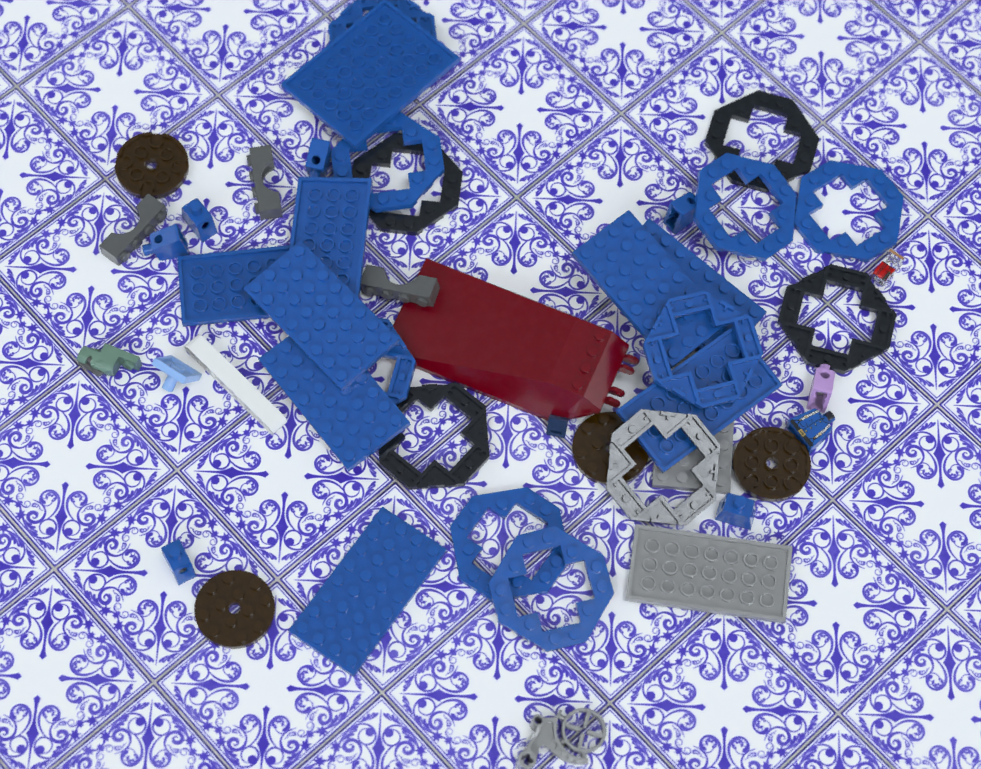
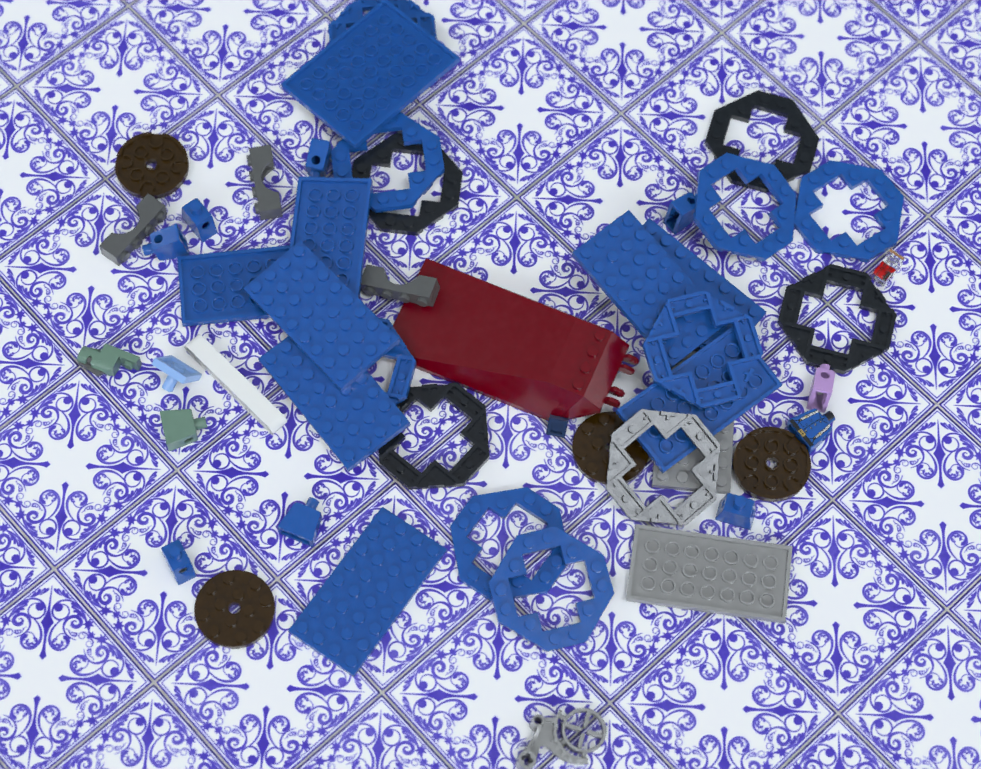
(180, 427): none -> sand green torso
(302, 522): none -> blue torso

